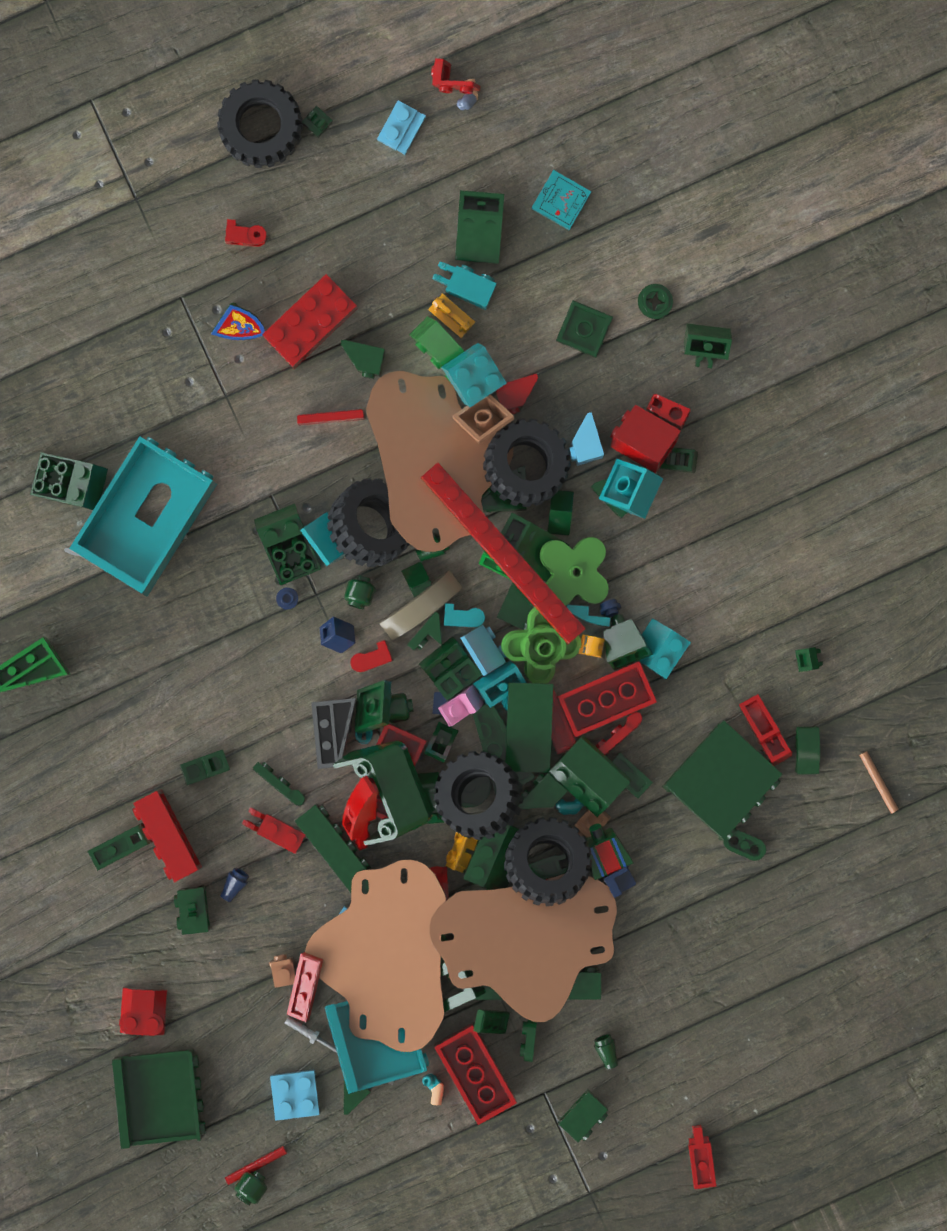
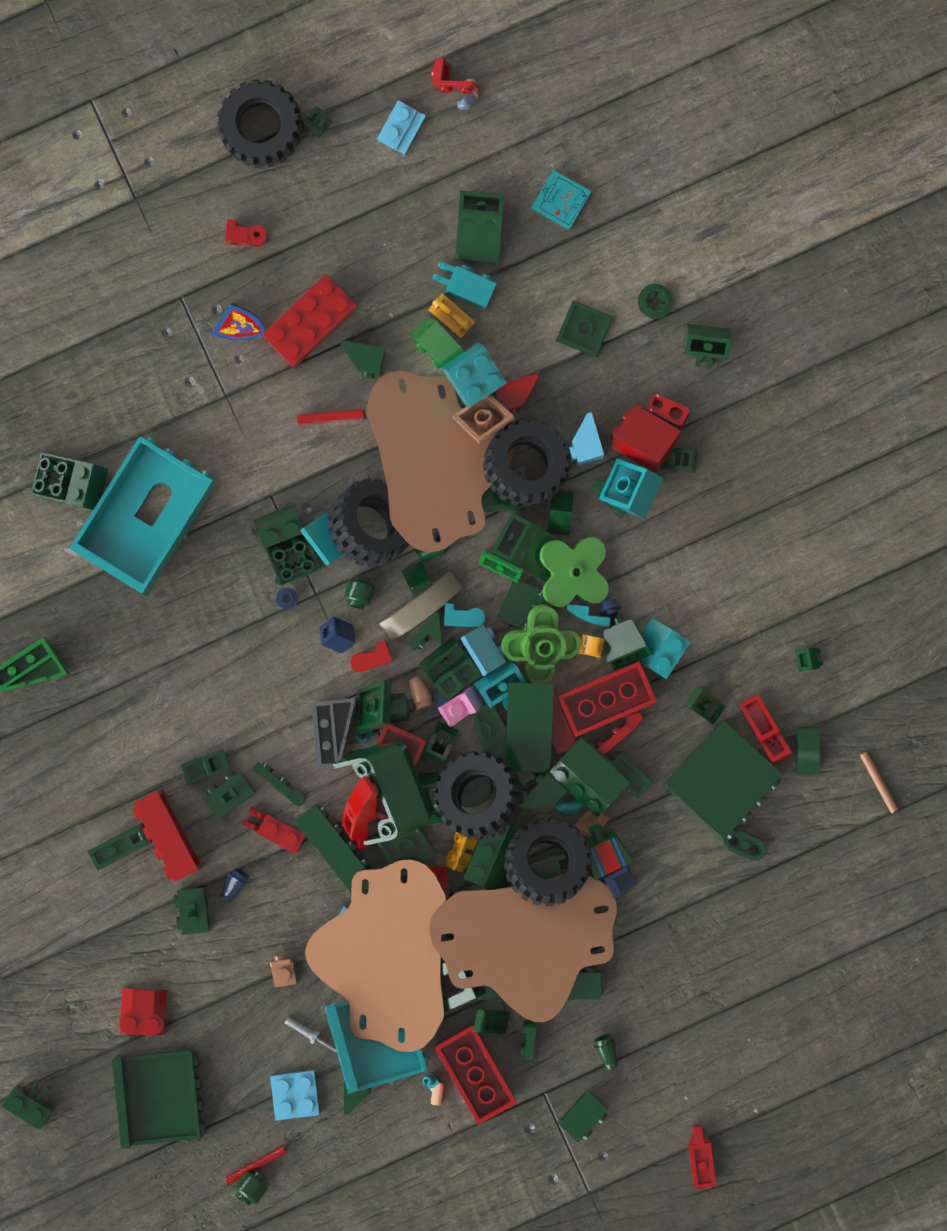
(29, 1106): none -> dark green brick
(229, 794): none -> dark green brick
(305, 987): tile -> none
(409, 846): none -> dark green tile
(420, 694): none -> nougat cone
(503, 553): red plate -> none
(704, 705): none -> dark green slope

